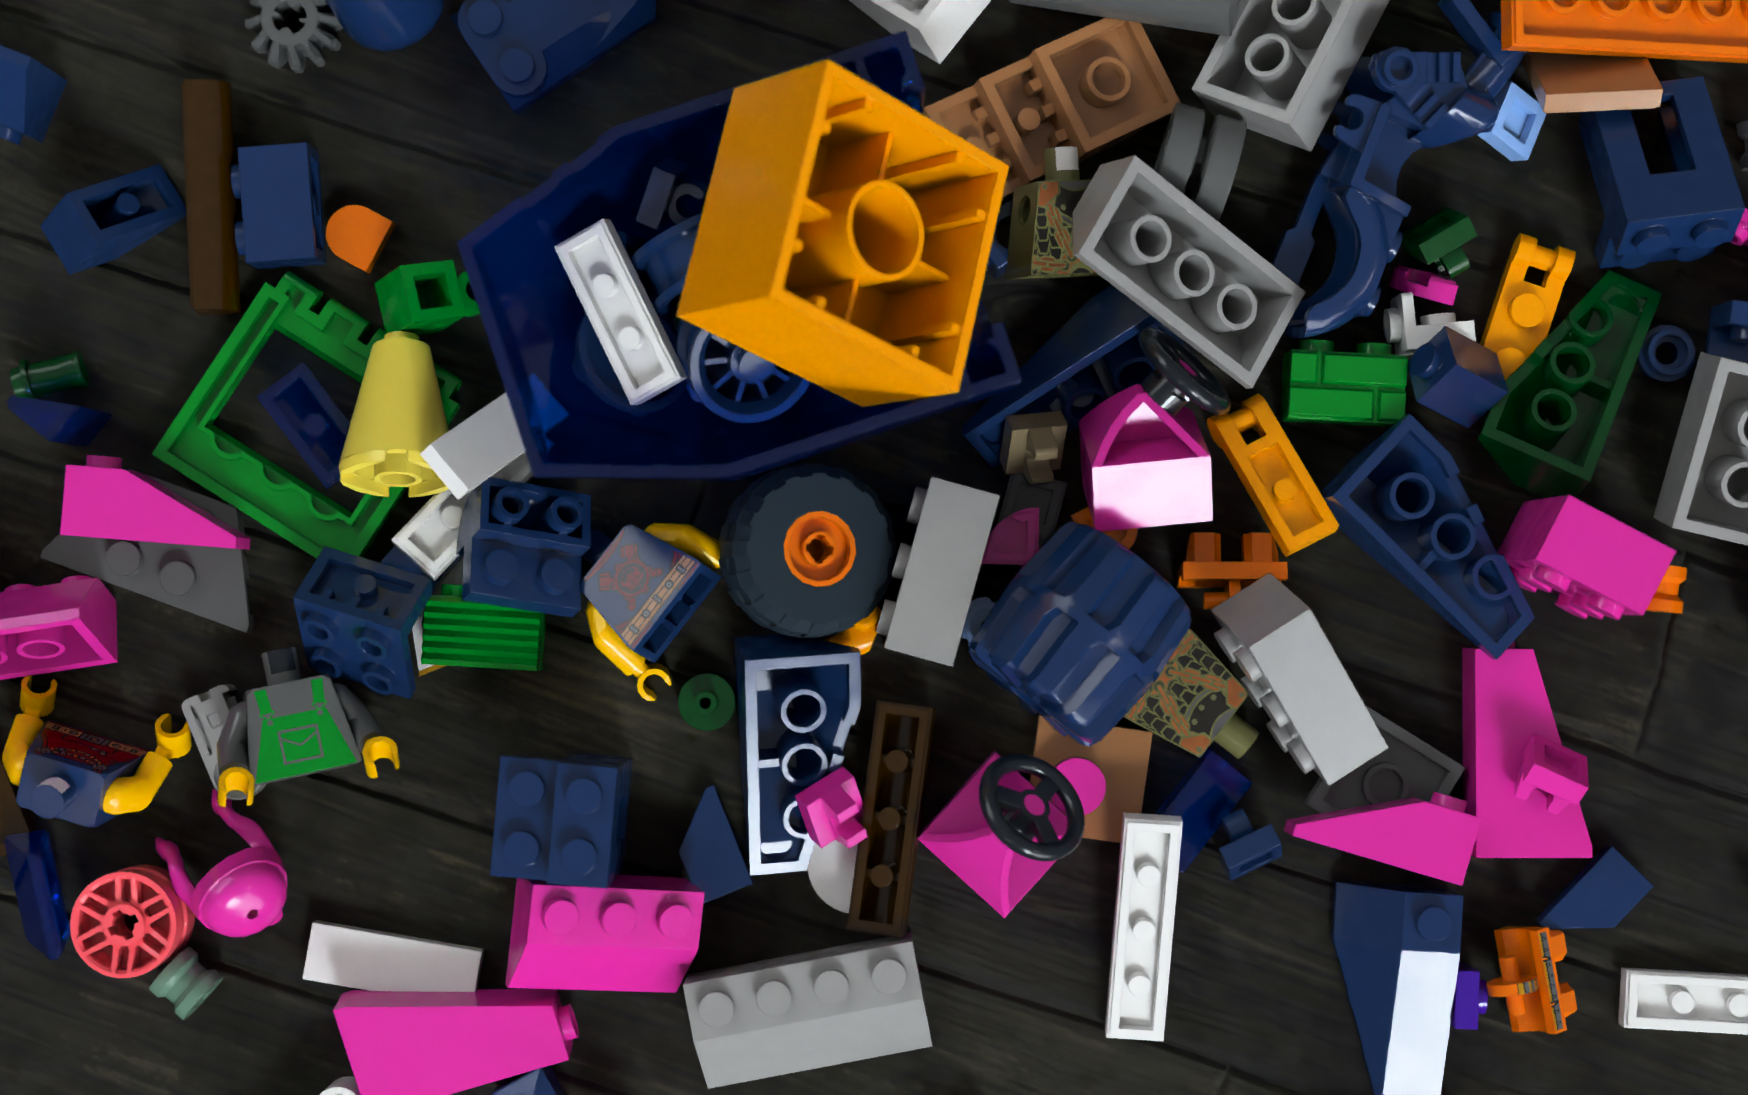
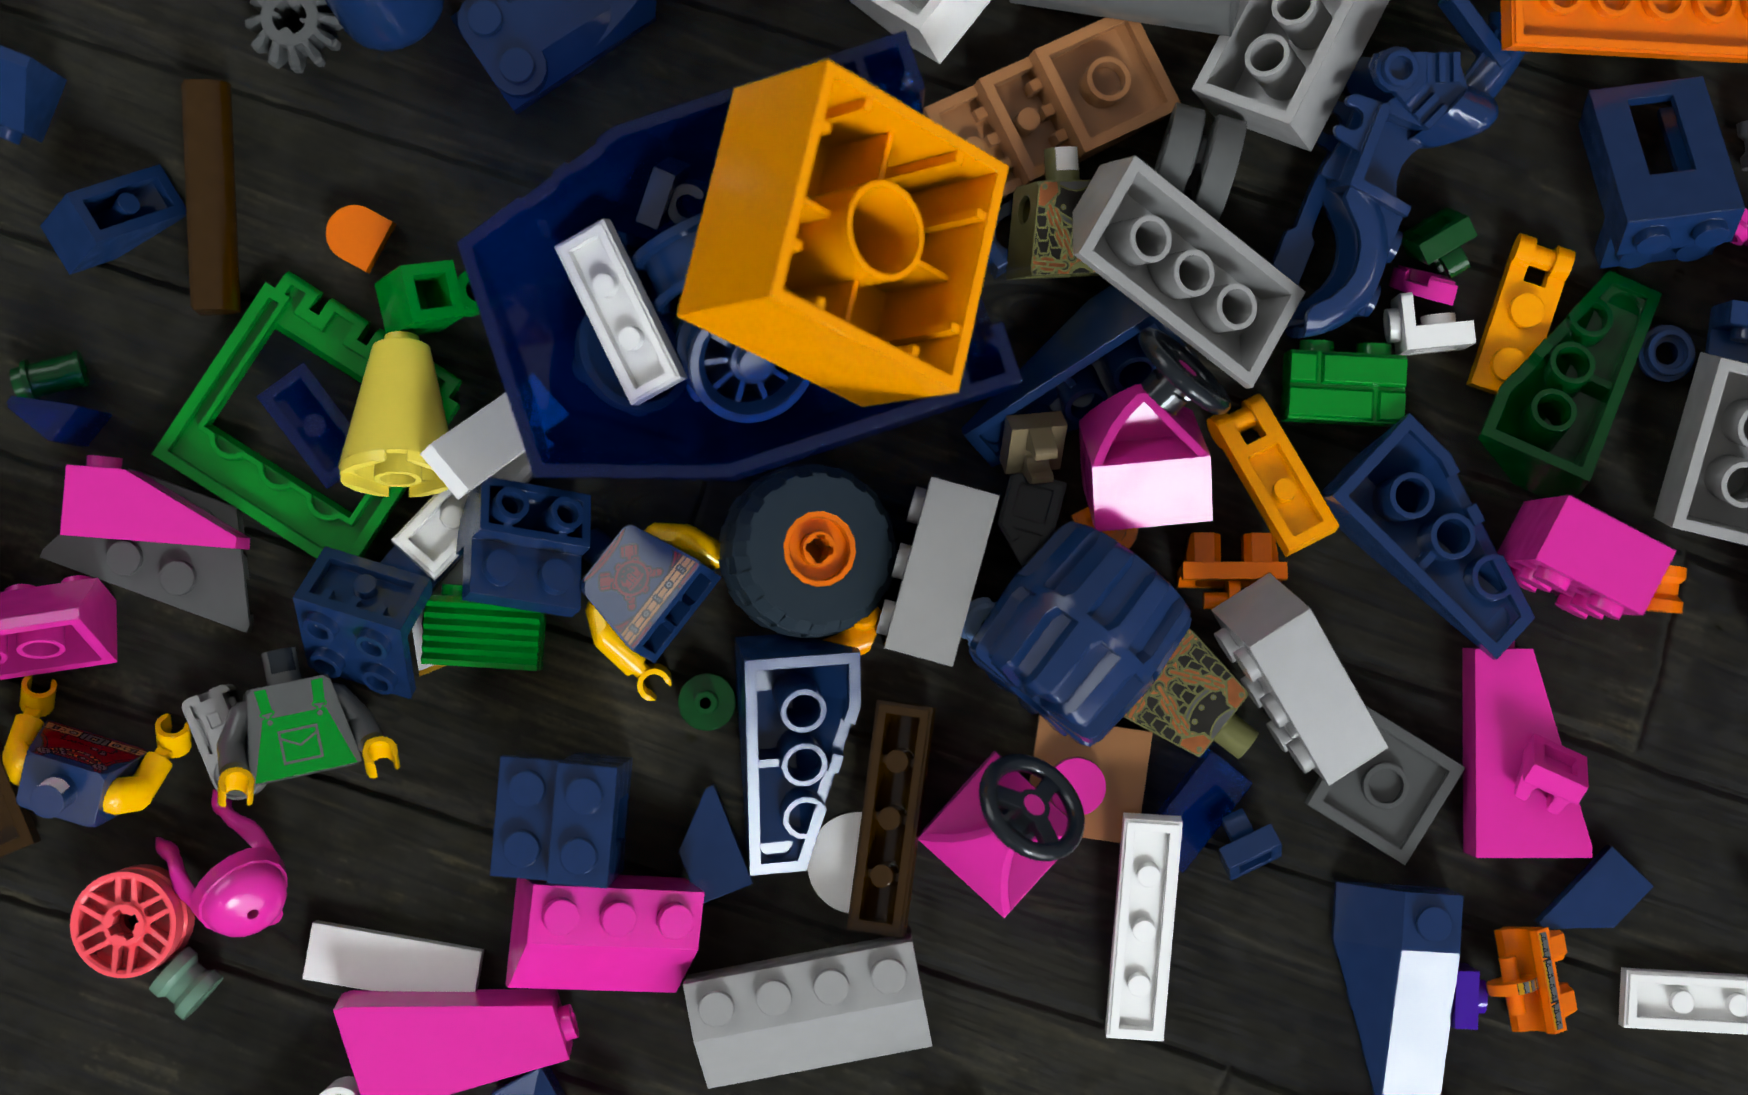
(38, 891): clear blue slope -> none
(279, 206): dark blue brick -> none
(833, 810): dark pink tile -> none
(1013, 539): dark pink tile -> none
(1404, 833): dark pink slope -> none
(1456, 377): dark blue brick -> none
(1516, 124): light blue plate -> none
(1591, 82): medium nougat tile -> none

